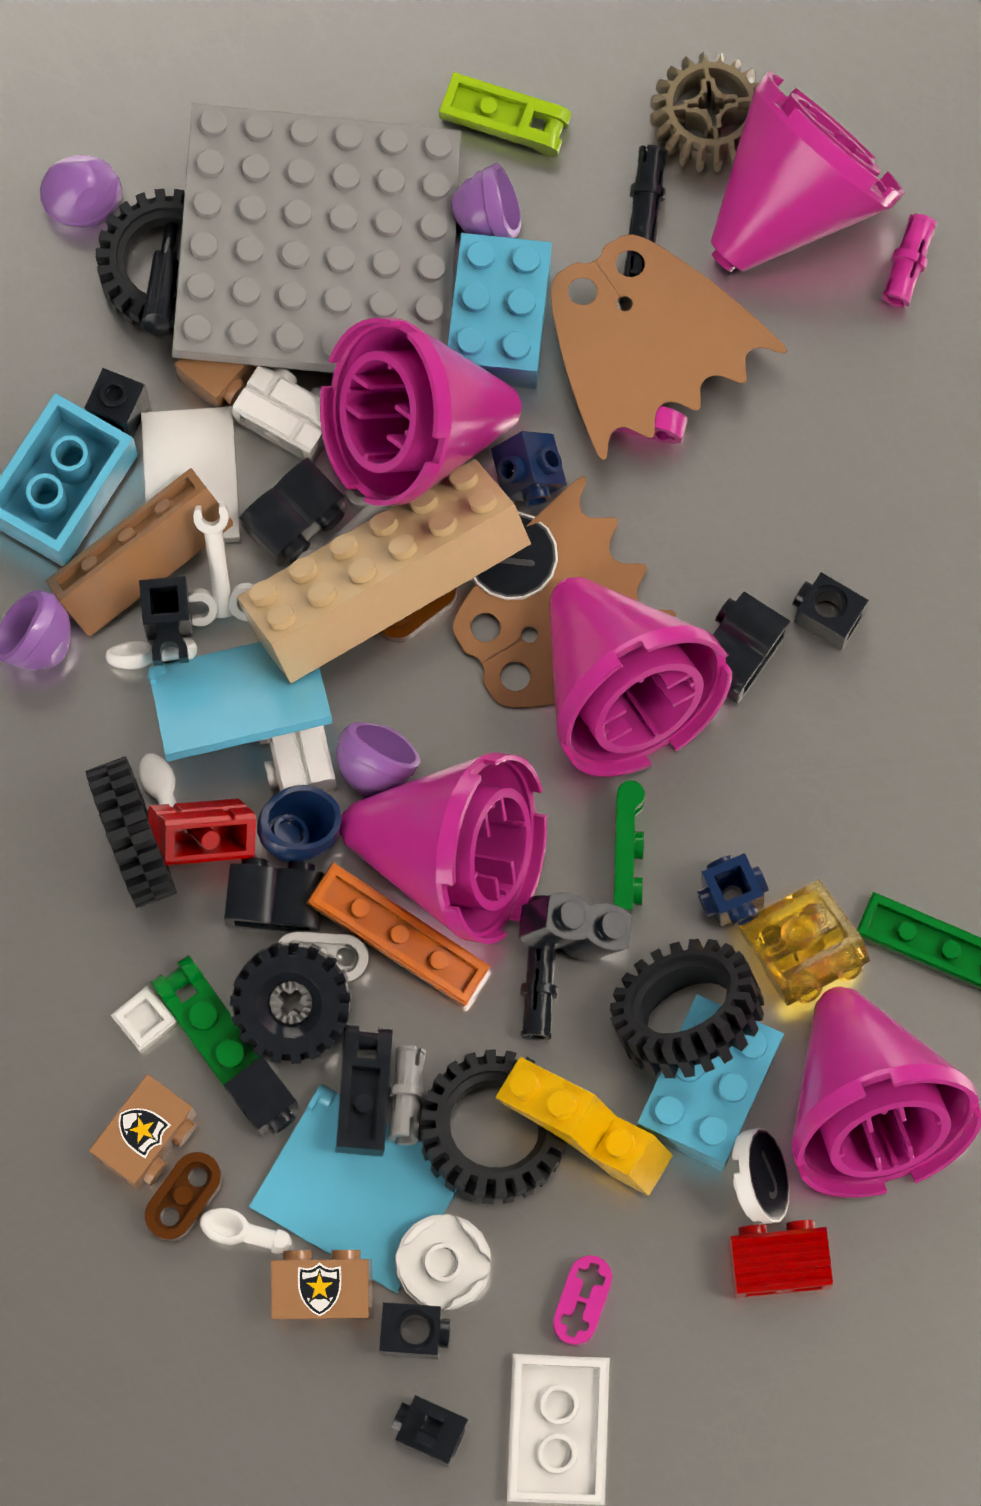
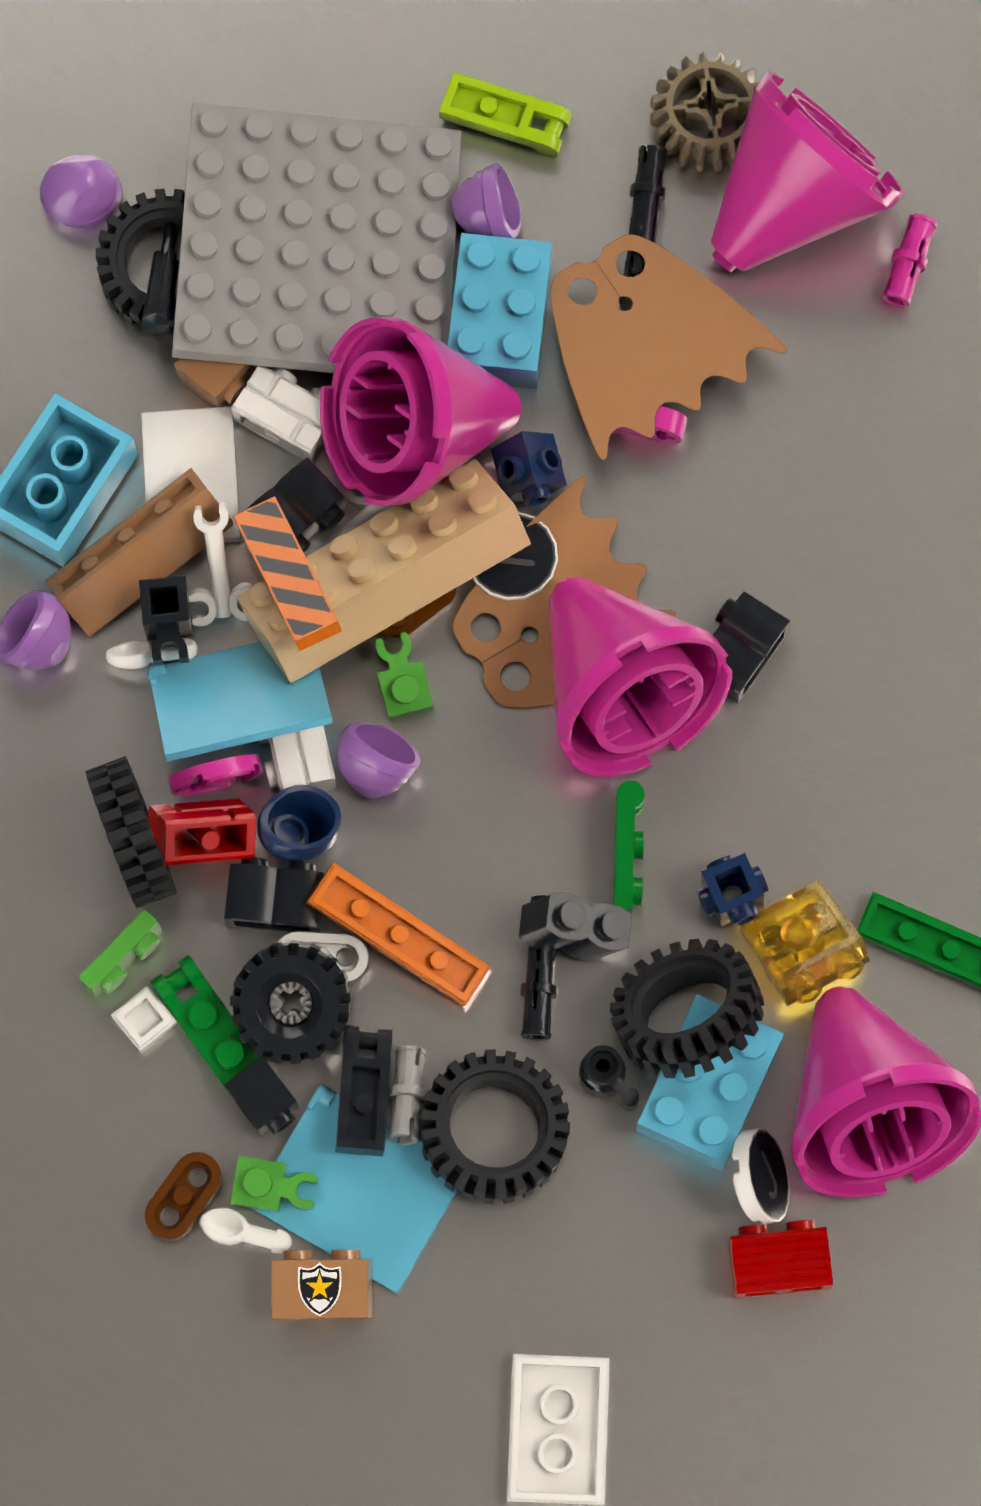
(108, 968): none -> bright green plate
(118, 401): black brick -> none
(144, 1133): medium nougat brick -> none
(157, 779): white piece -> none
(214, 775): none -> dark pink tile
(264, 1184): none -> bright green plate
(287, 574): none -> tile
(397, 1315): black brick -> none
(405, 684): none -> bright green plate
(429, 1430): black brick -> none
(443, 1262): white tile -> none
(458, 842): dark pink cone -> none
(571, 1296): dark pink beam -> none
(585, 1124): yellow arch -> none
(604, 1074): none -> black piece
(834, 629): black brick -> none

